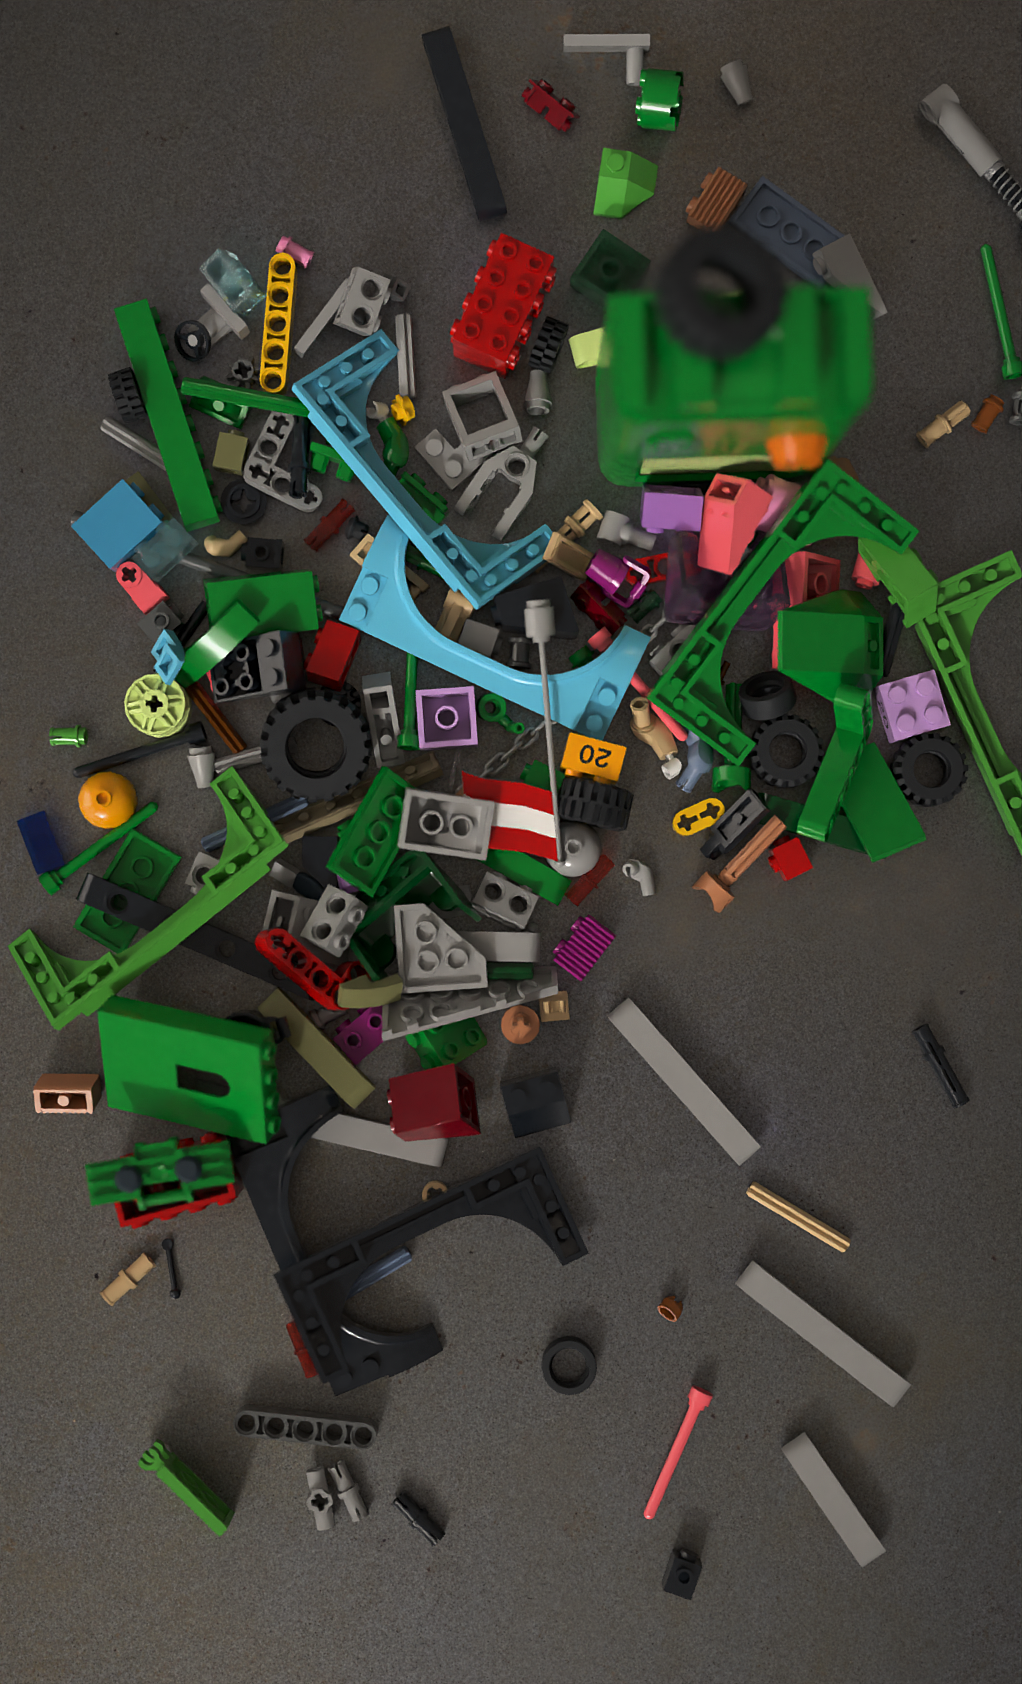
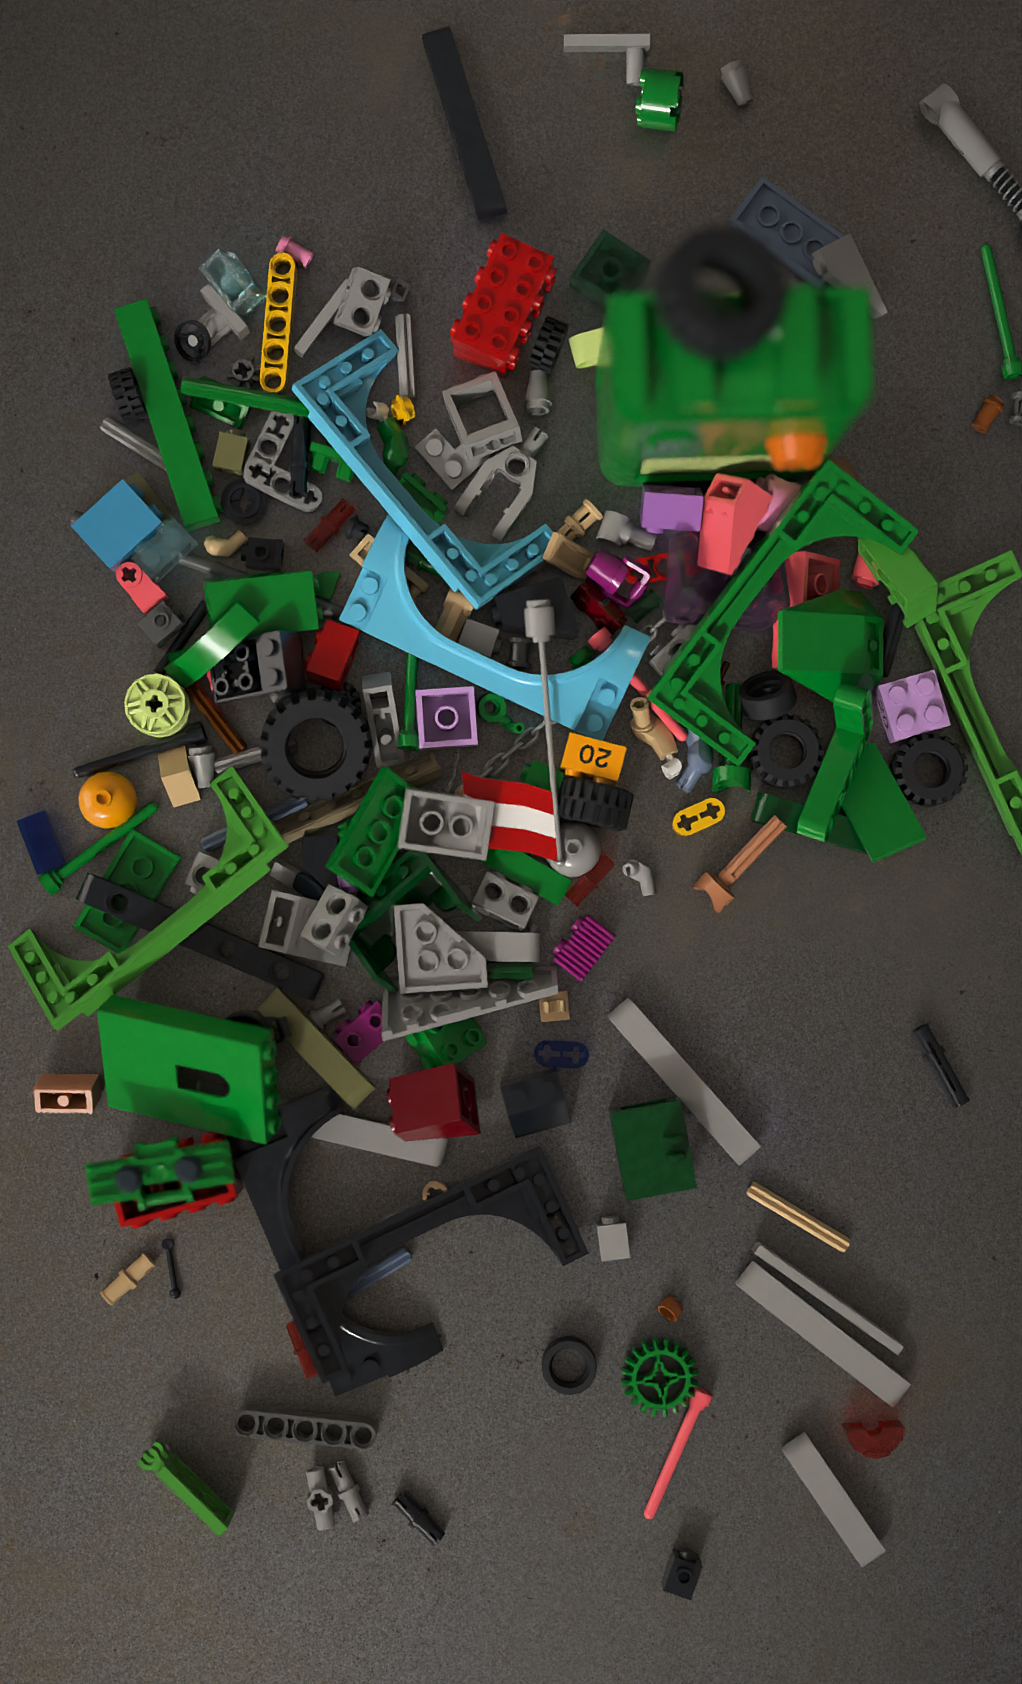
(69, 736): bright green pin -> none
(169, 656): medium azure slope -> none
(178, 776): none -> tan slope
(306, 967): red beam -> none
(327, 584): none -> green tile
(364, 994): olive slope -> none
(520, 1024): nougat piece -> none
(542, 96): dark red hinge -> none
(561, 1061): none -> clear blue beam
(612, 1239): none -> light grey brick
(623, 183): bright green slope -> none
(648, 1380): none -> green gear
(652, 1148): none -> dark green piece
(717, 201): nougat brick -> none
(735, 824): black hinge -> none
(789, 858): red brick -> none
(827, 1297): none -> light grey tile
(875, 1442): none -> clear red cylinder
(943, 423): tan axle -> none

